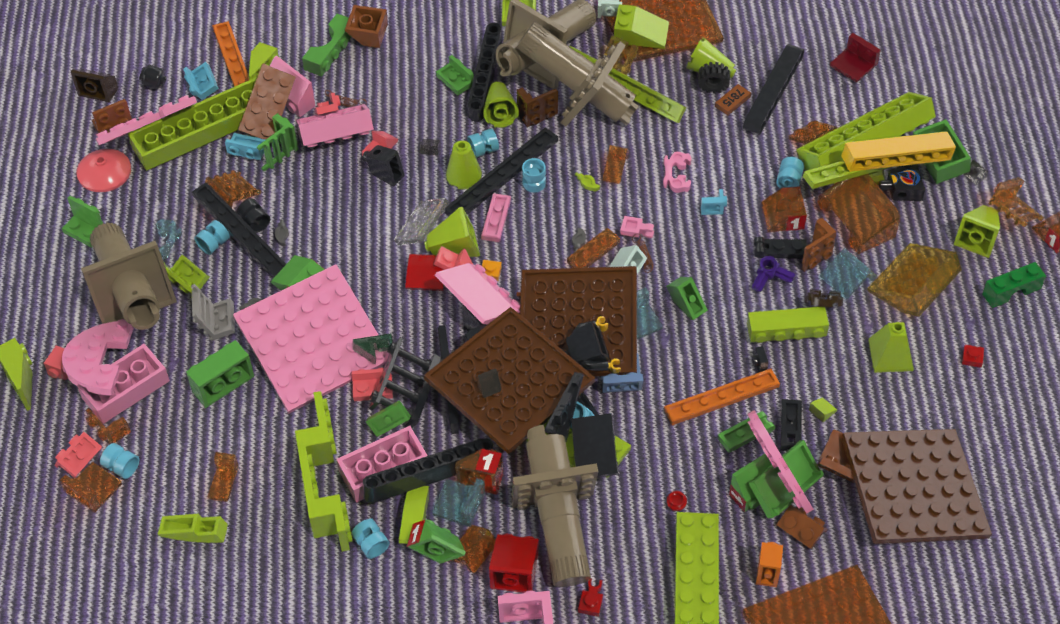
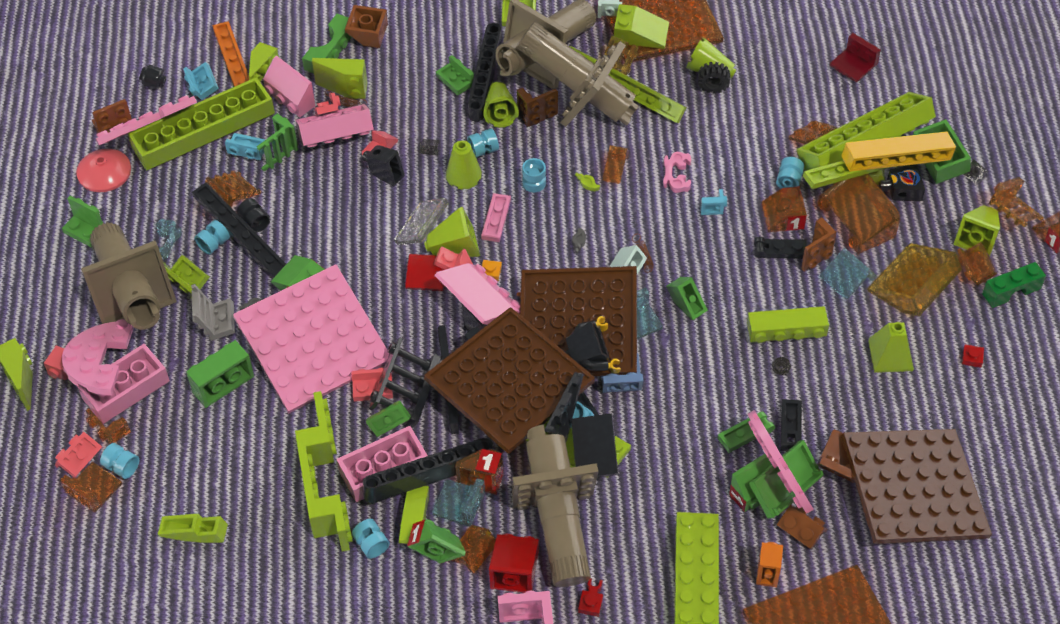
(94, 84): dark brown slope -> none
(224, 477): clear orange bracket -> none
(266, 100): dark orange plate -> none
(281, 233): dark grey piece -> none
(341, 76): none -> lime slope
(367, 345): clear green slope -> none
(489, 383): clear smoke slope -> none
(503, 172): black plate -> none
(594, 249): clear orange plate -> none
(635, 225): bright pink plate -> none
(676, 501): red plate -> none
(721, 396): orange tile -> none
(733, 99): dark orange tile -> none
(760, 359): black plate -> none
(764, 274): dark purple axle -> none
(773, 89): black beam -> none
(781, 362): none -> clear smoke plate
(822, 409): lime slope -> none
(823, 299): dark brown plate -> none
(977, 263): none -> clear orange bracket

